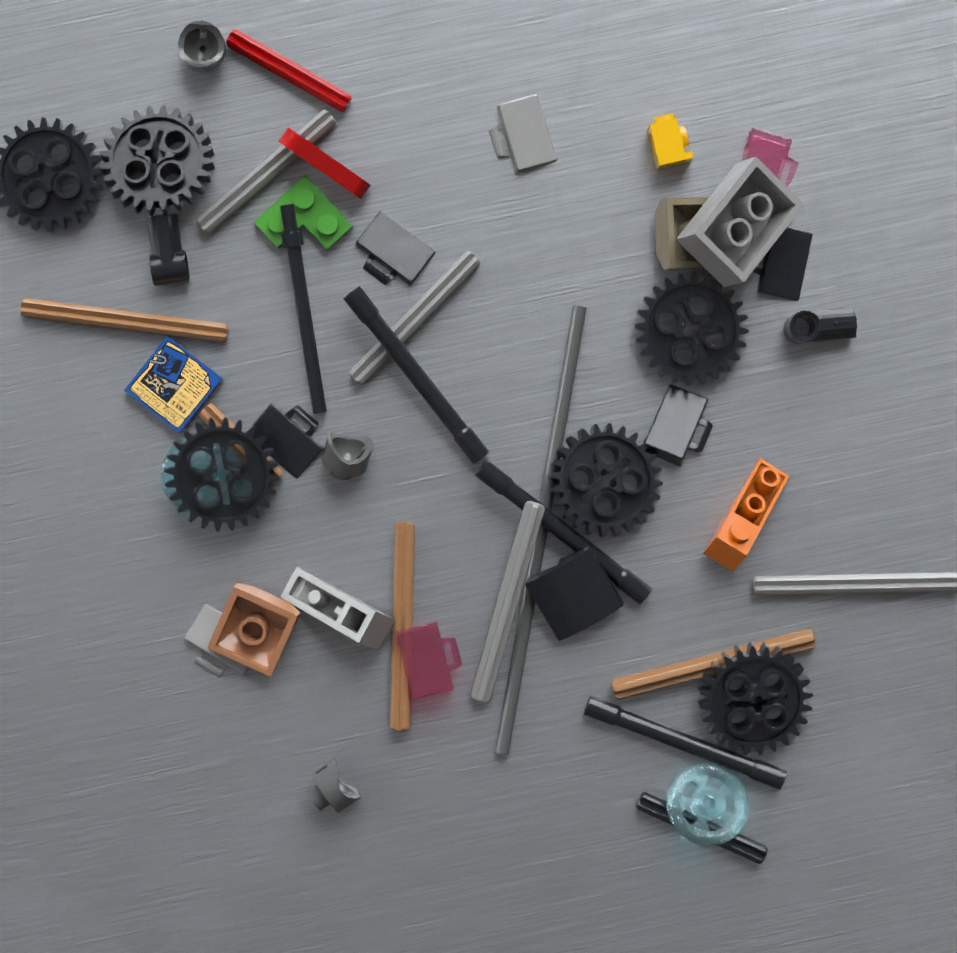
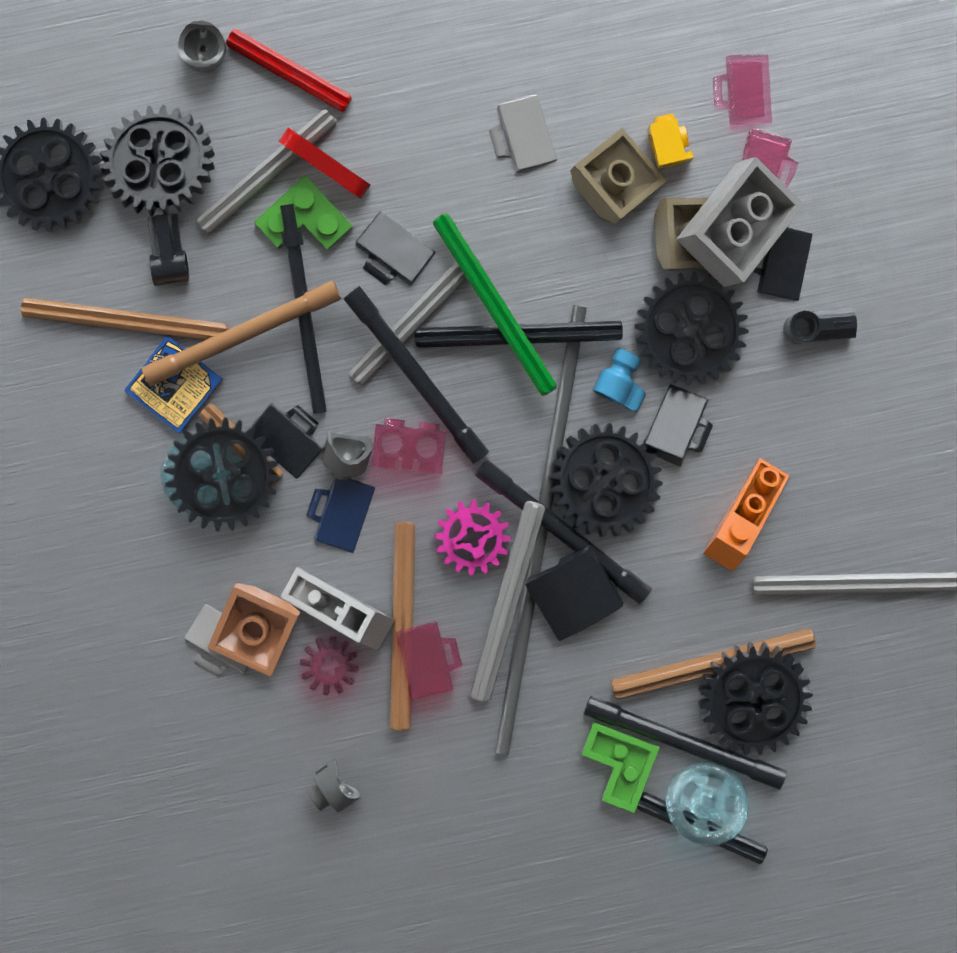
(309, 302): none -> medium nougat piece
(340, 670): none -> clear pink gear
(342, 513): none -> dark blue piece
(408, 456): none -> clear pink brick
(478, 552): none -> dark pink gear
(494, 304): none -> green axle
(534, 332): none -> black axle
(616, 177): none -> dark tan slope
(616, 381): none -> dark azure piece
(630, 761): none -> bright green plate
(747, 89): none -> clear pink piece

